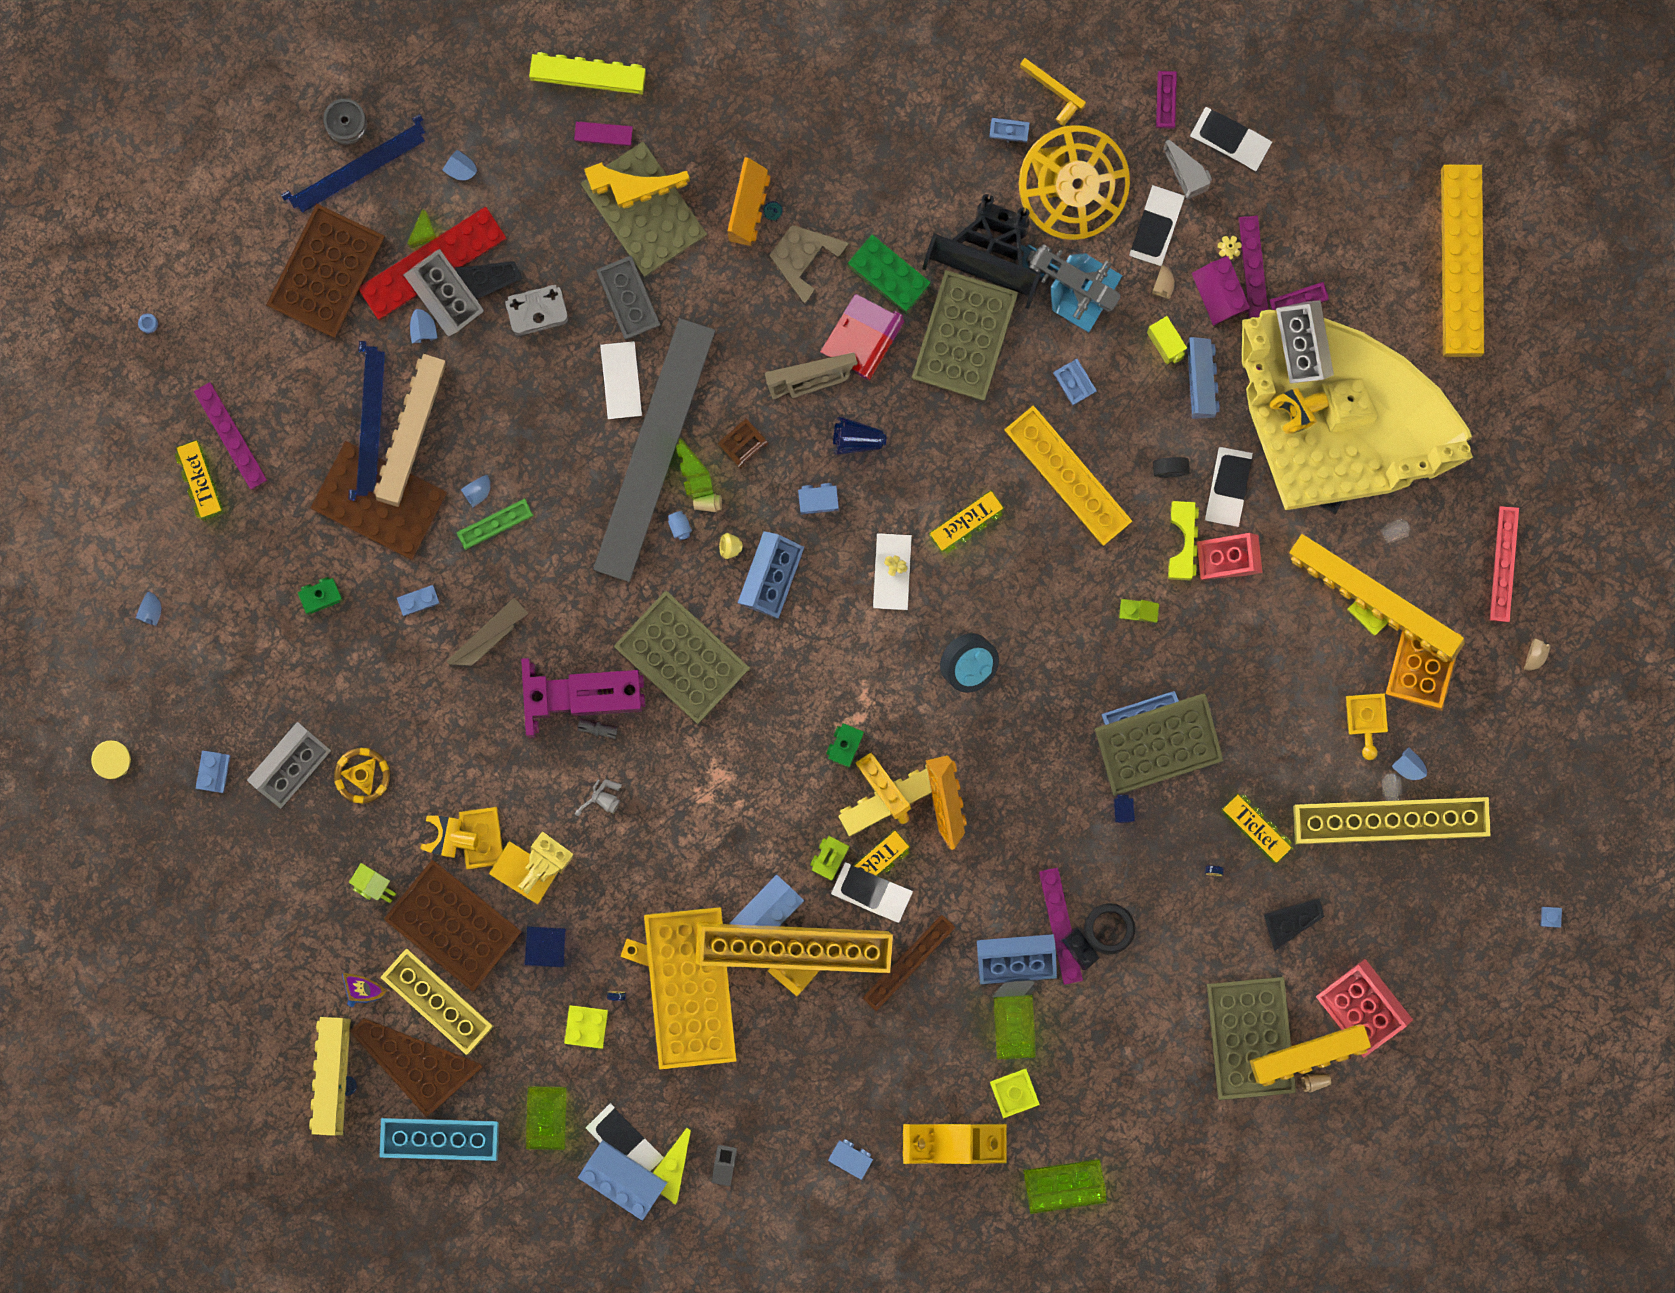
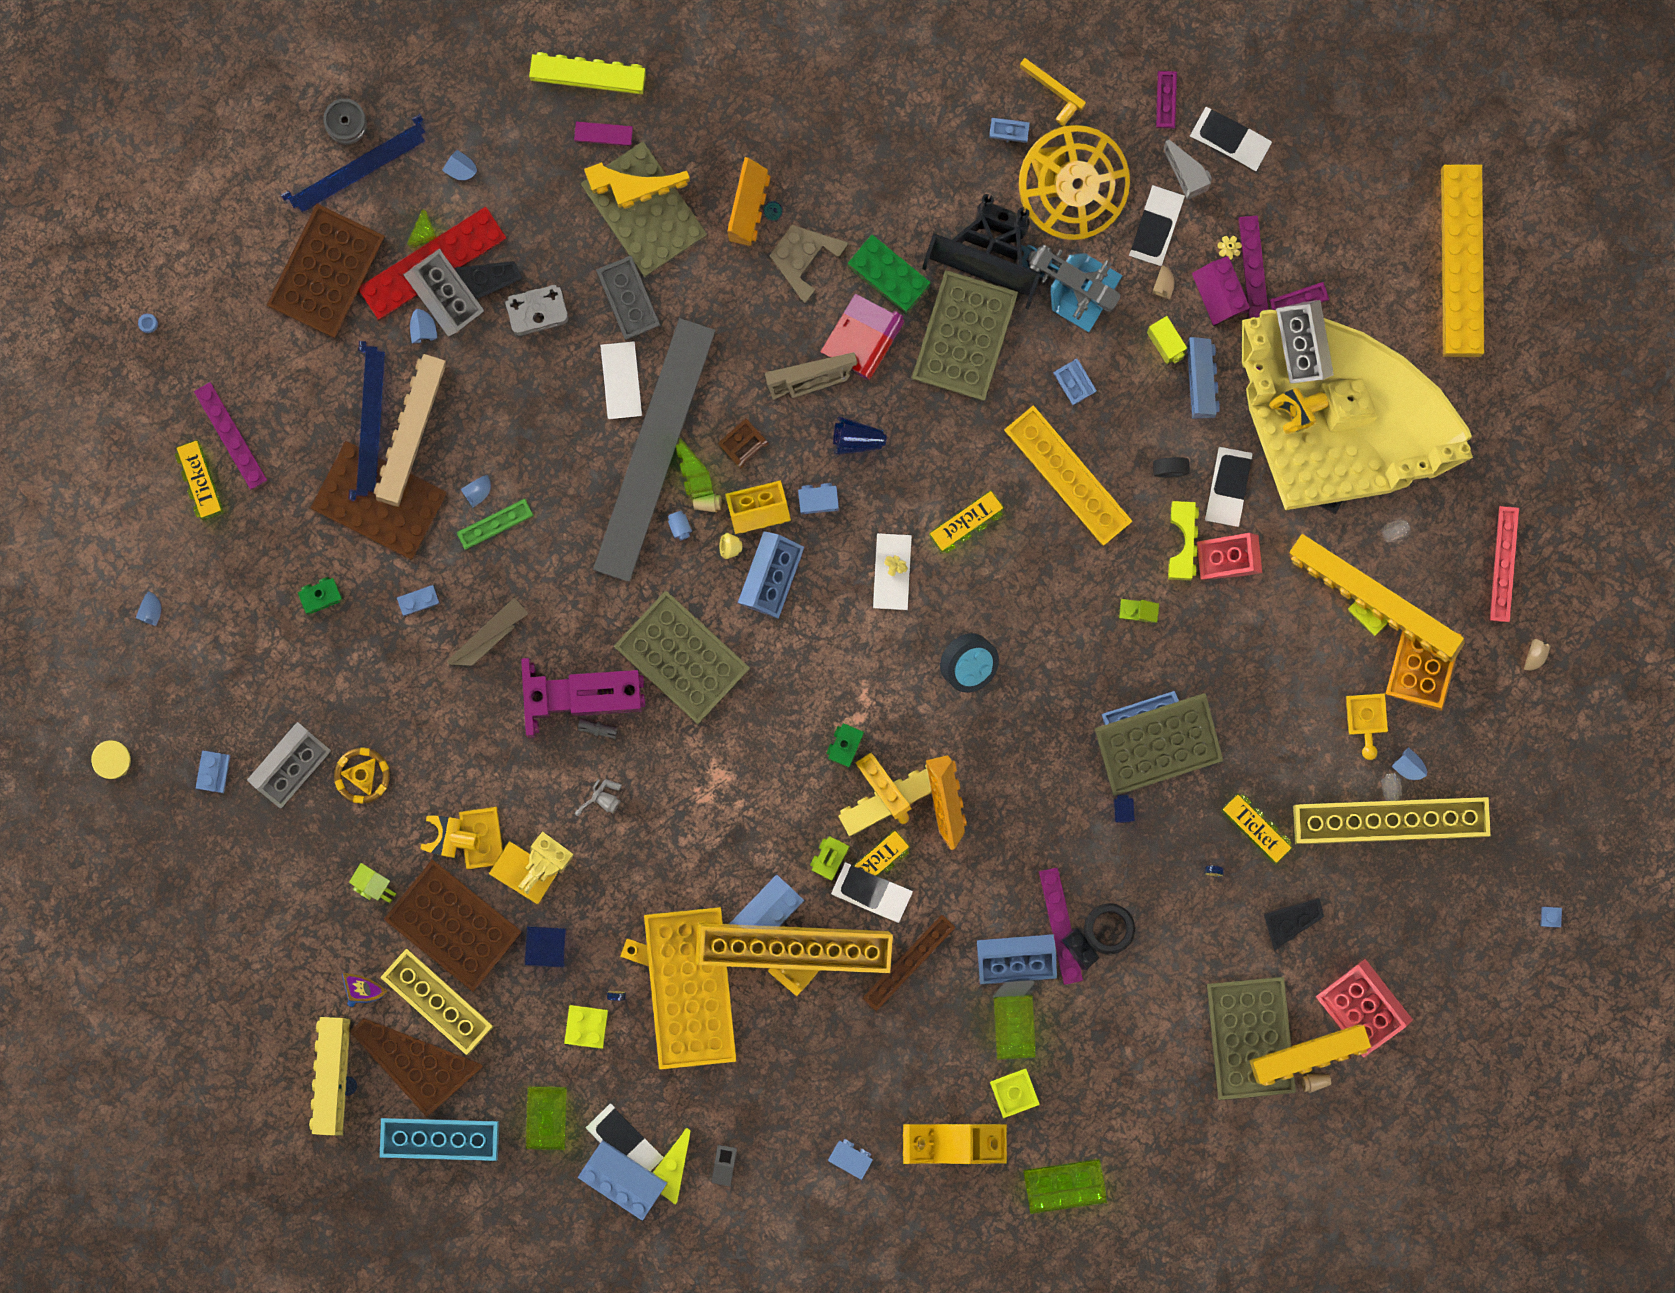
(758, 507): none -> yellow slope

